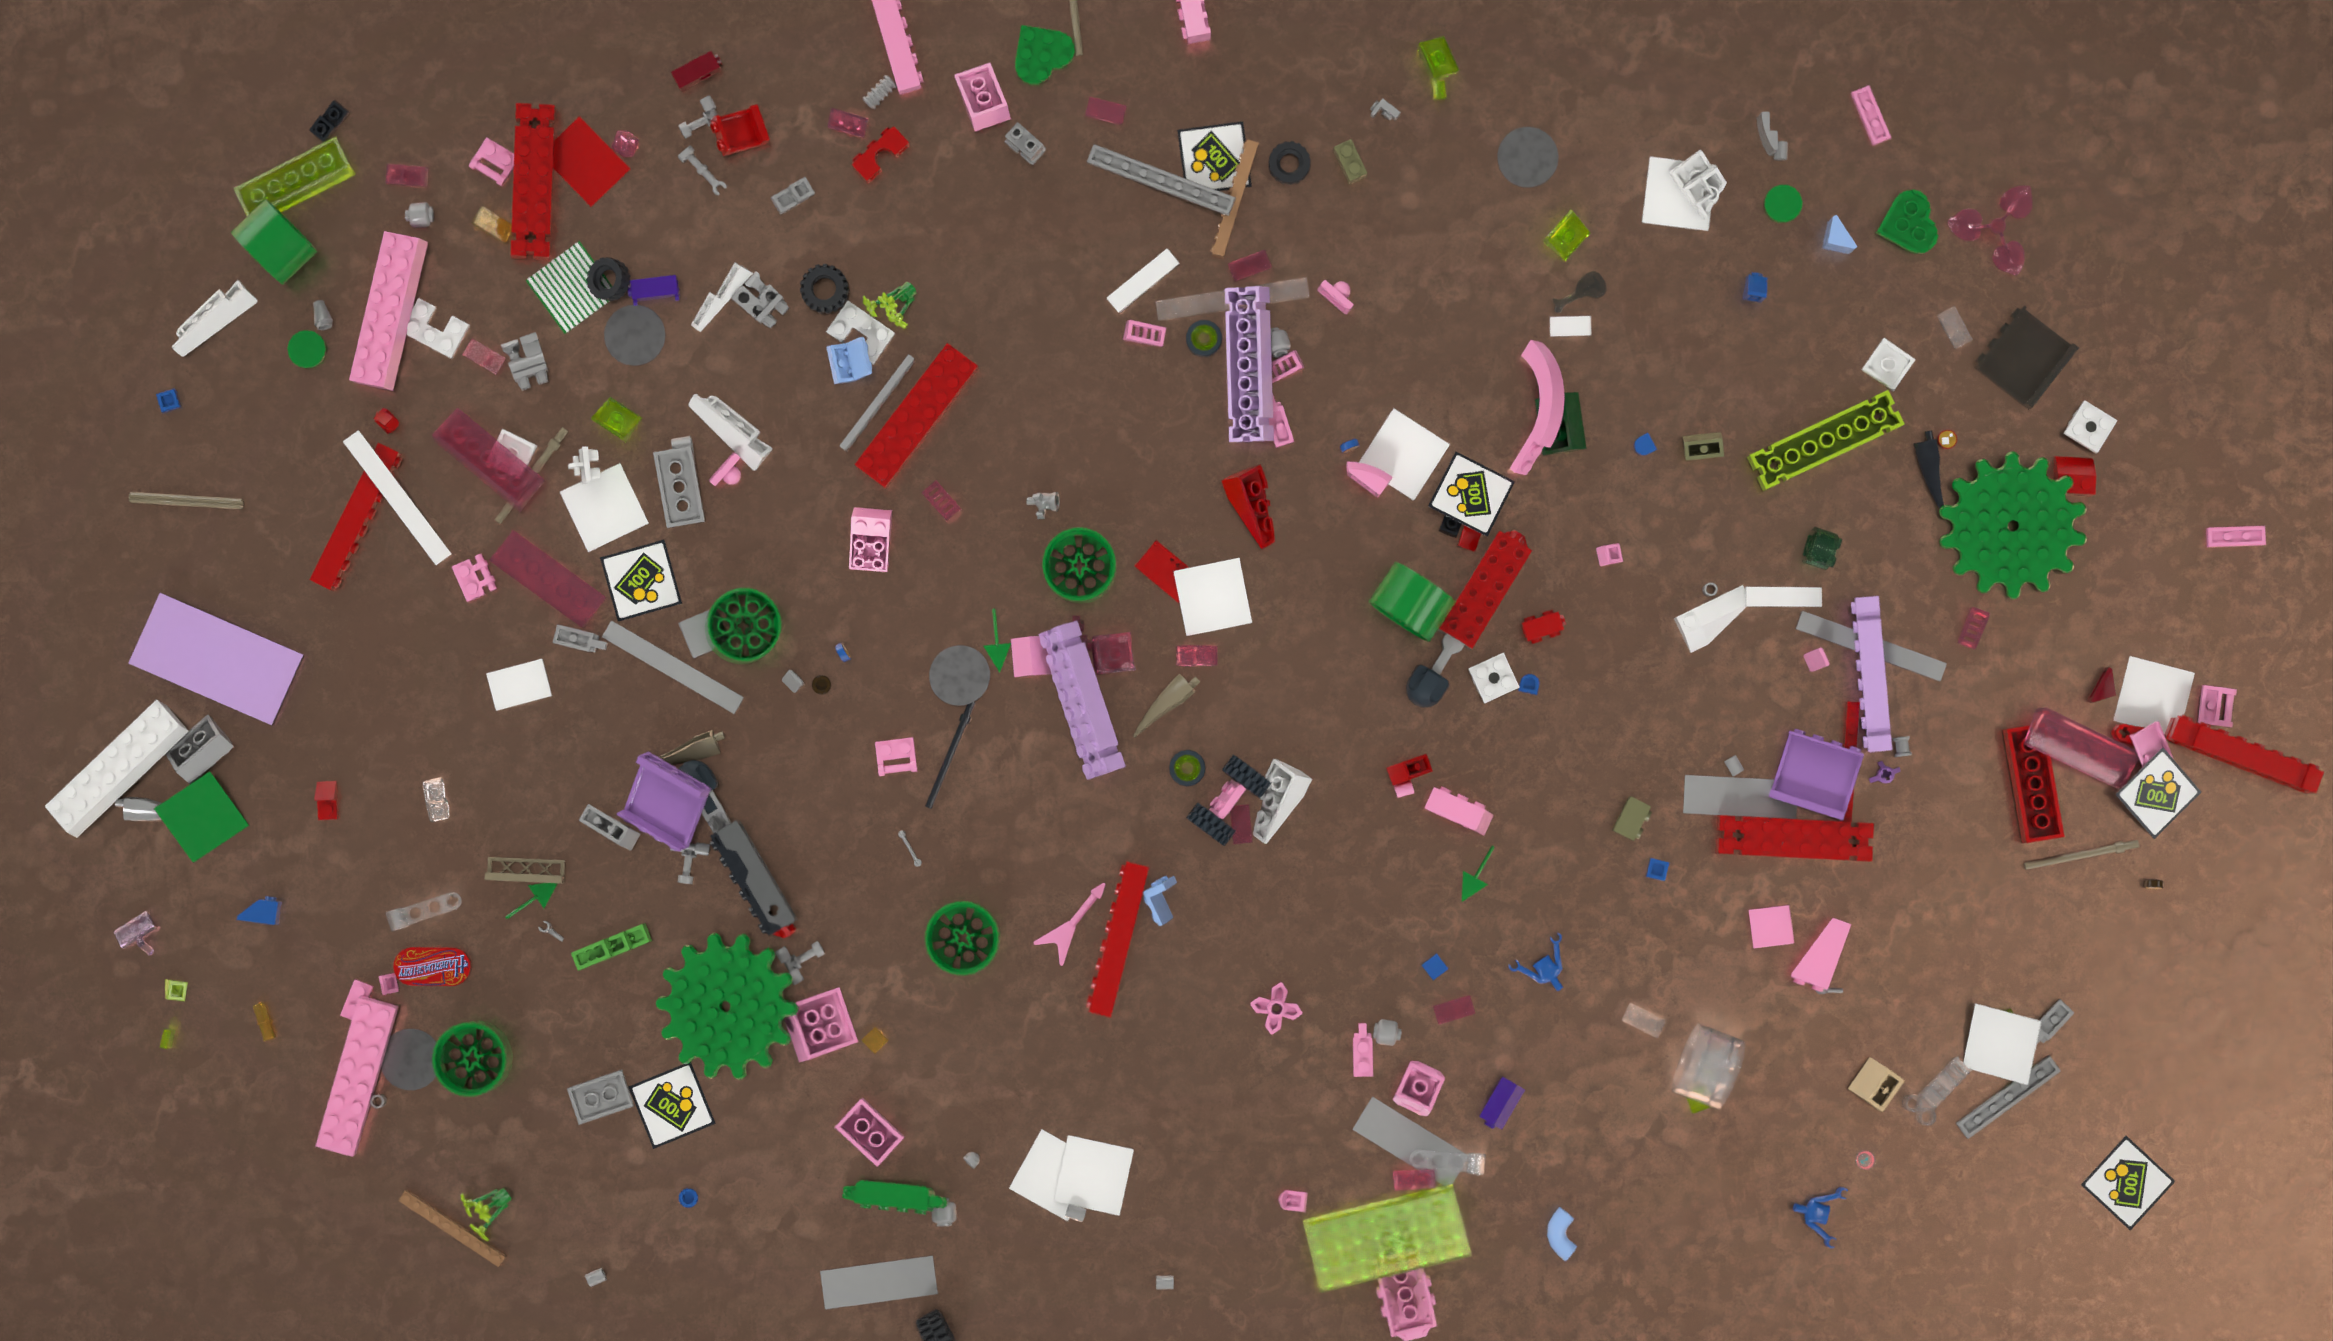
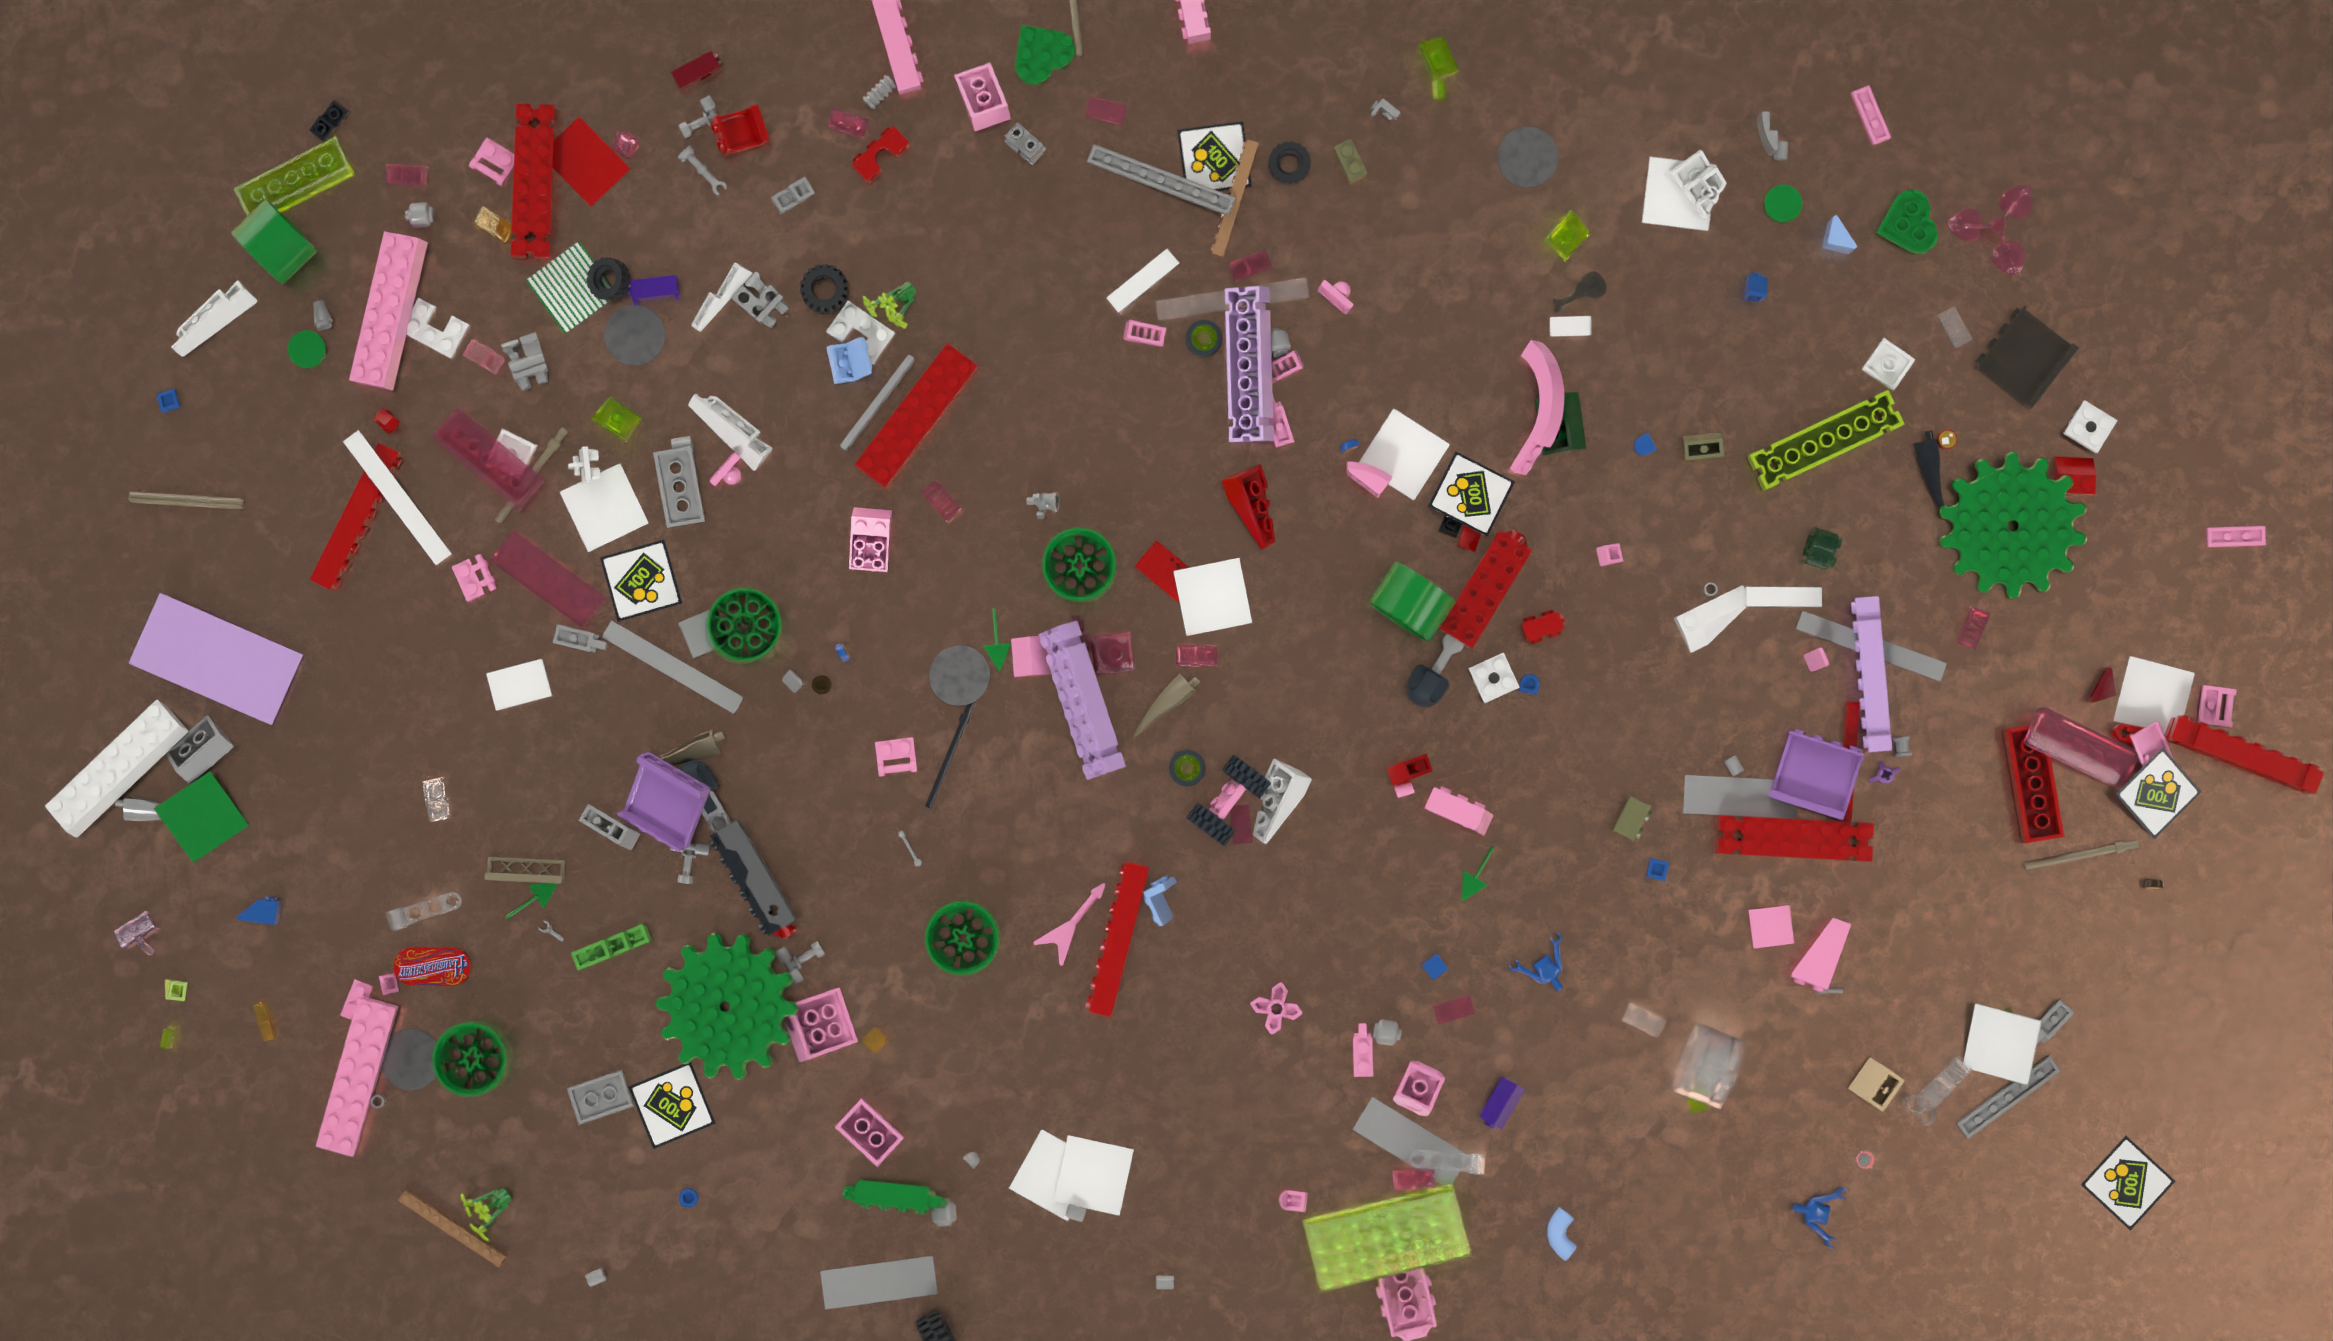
(327, 800): red slope -> none

